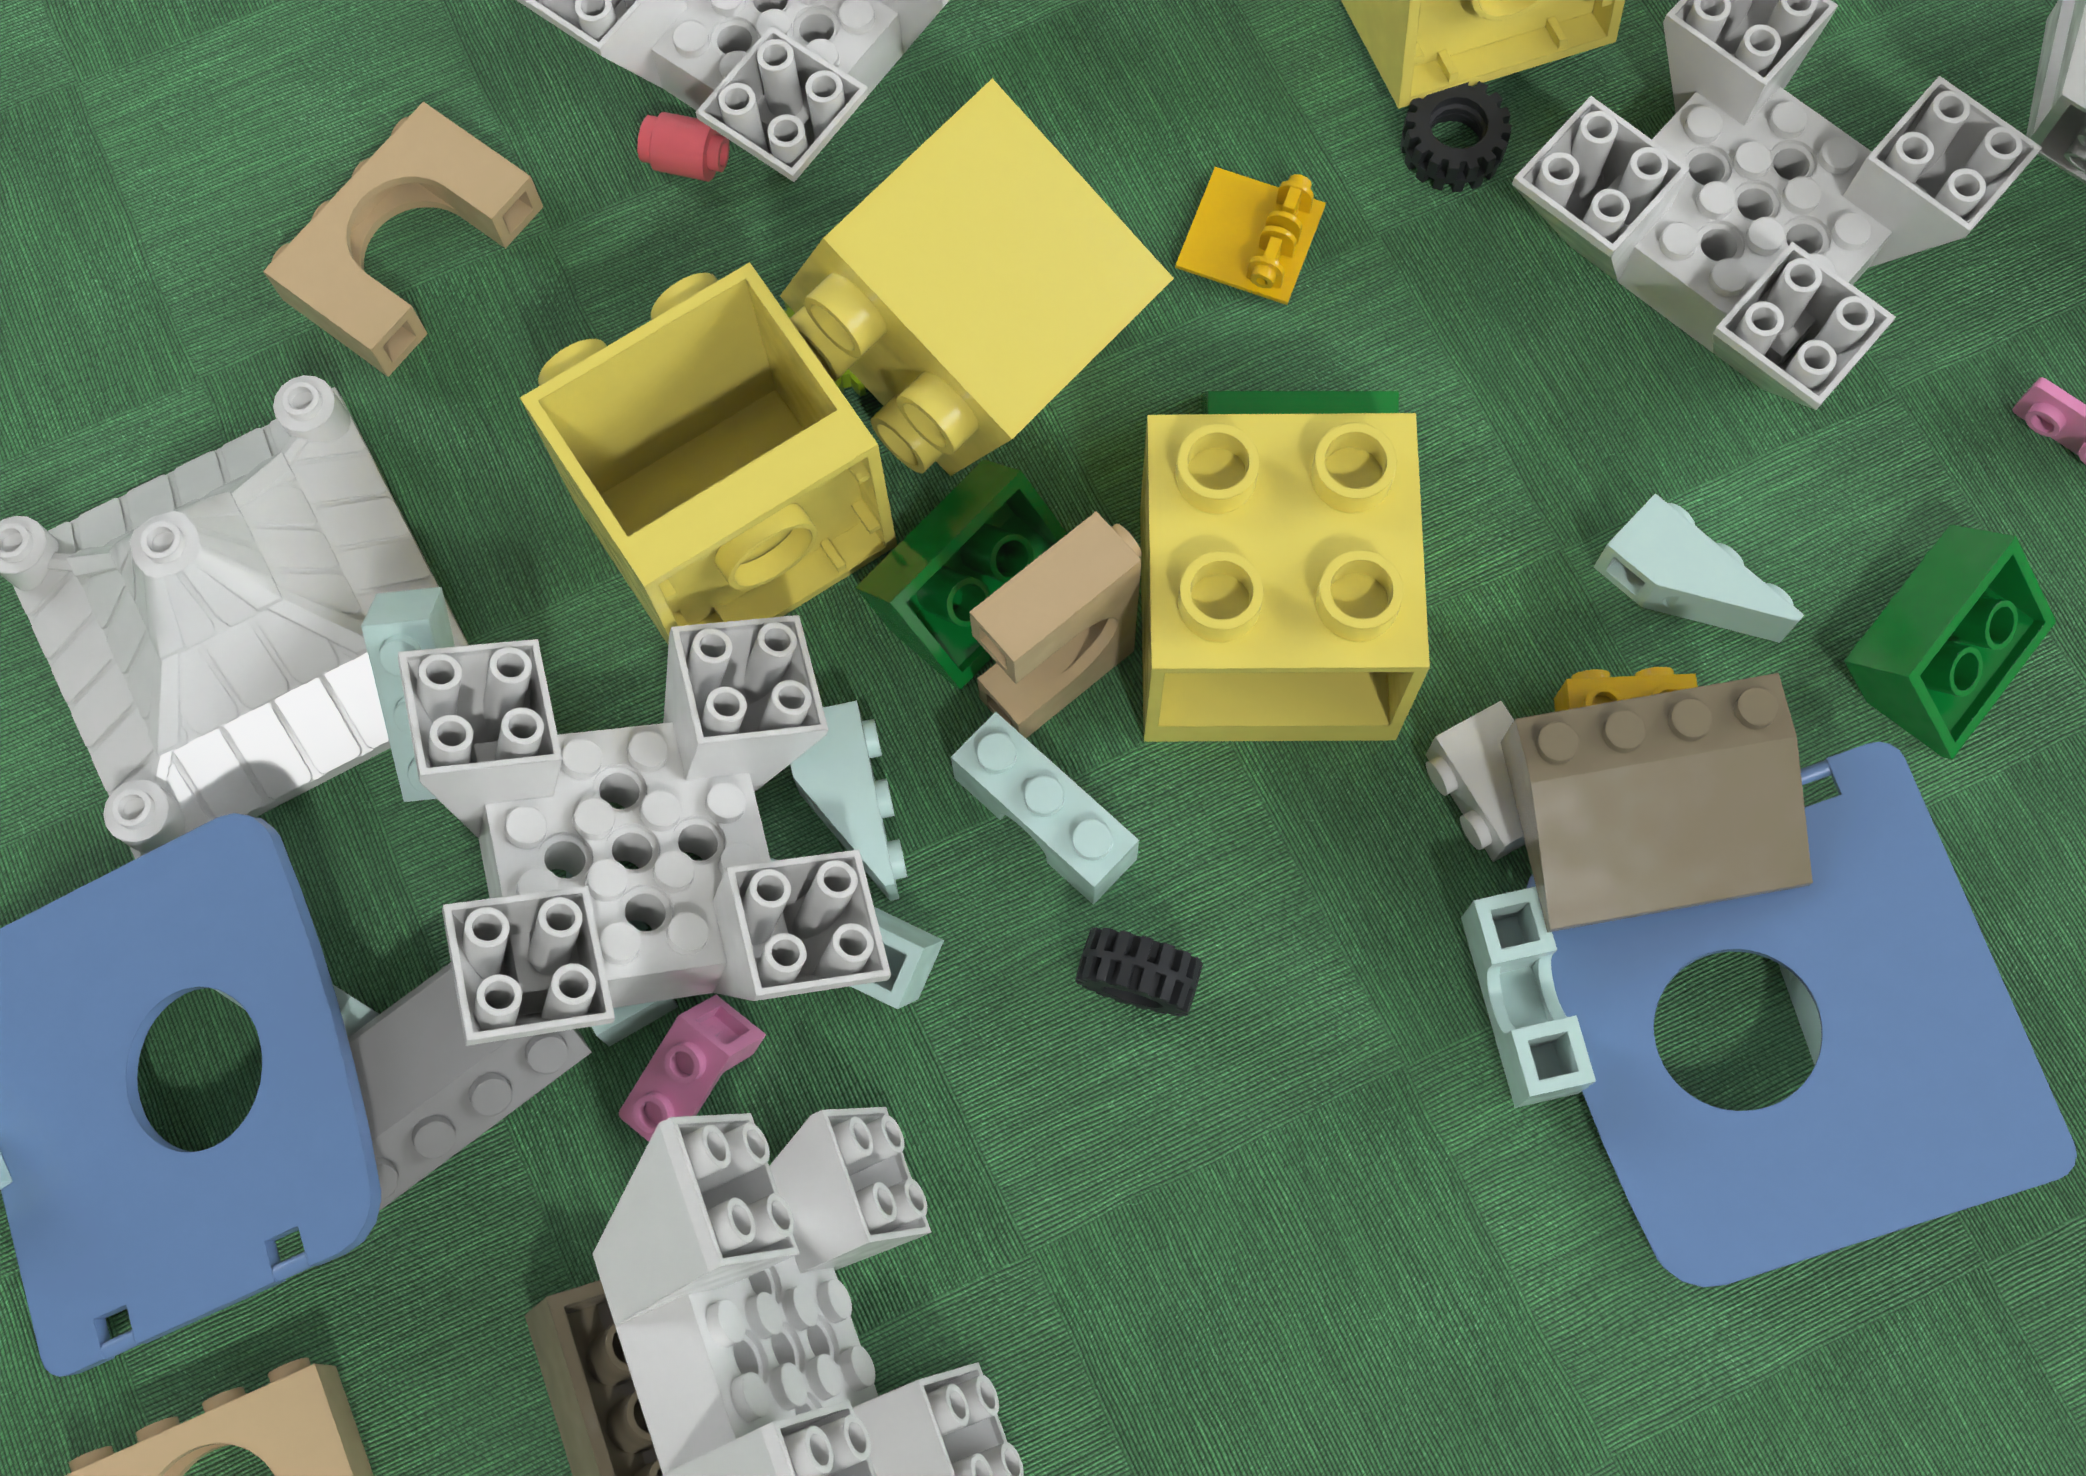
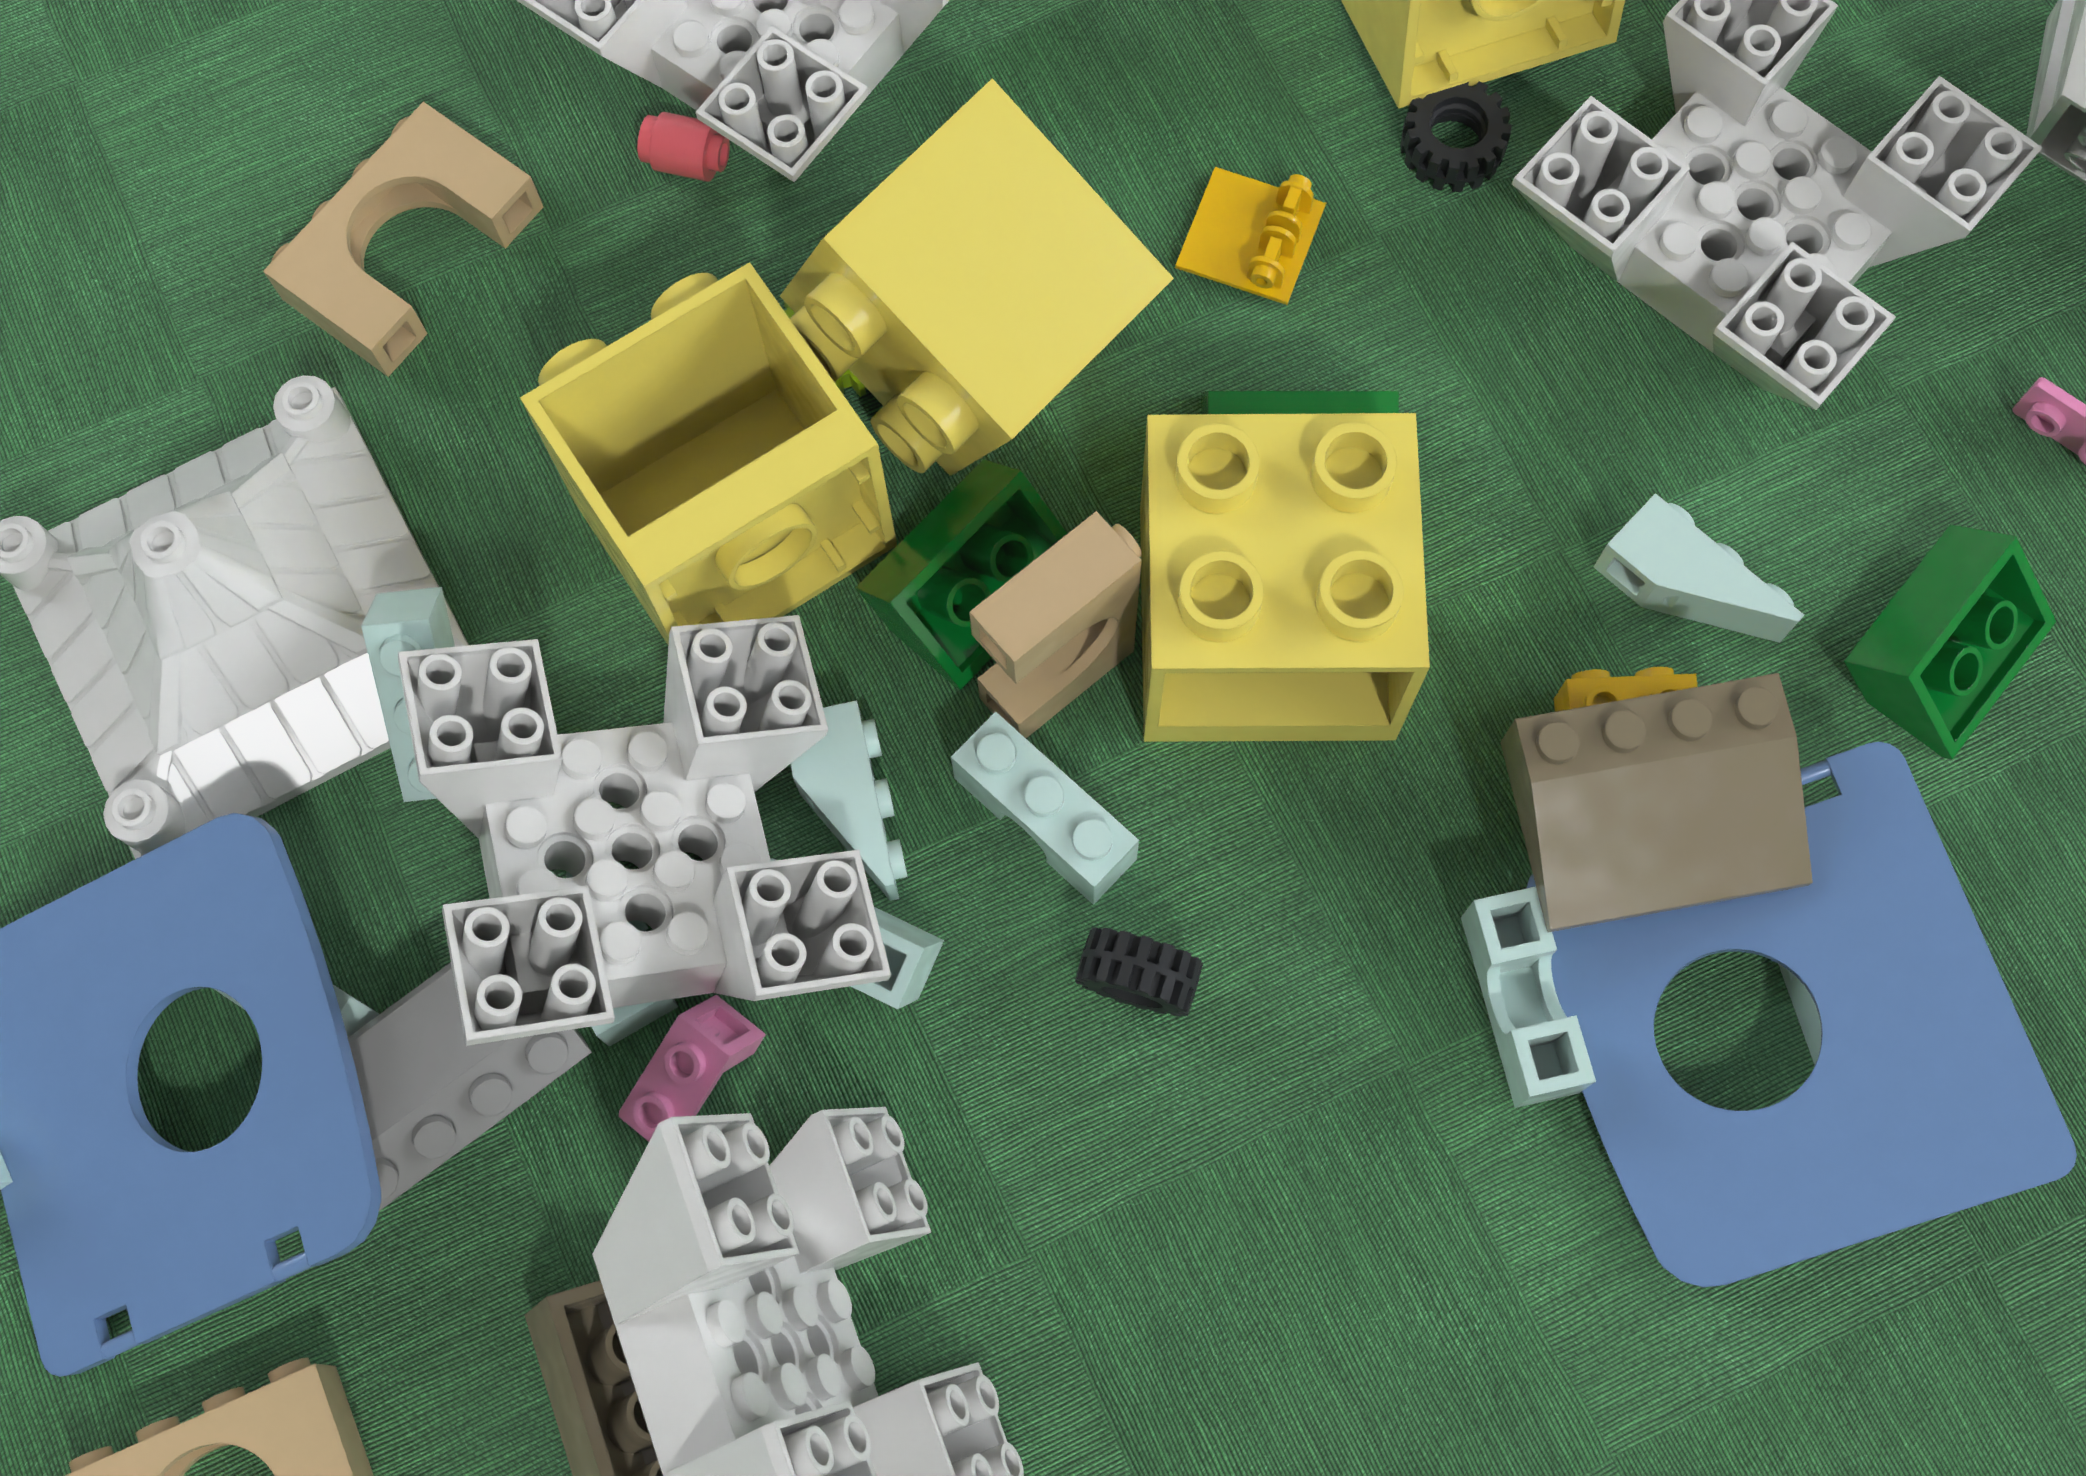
(1473, 770): white brick -> none

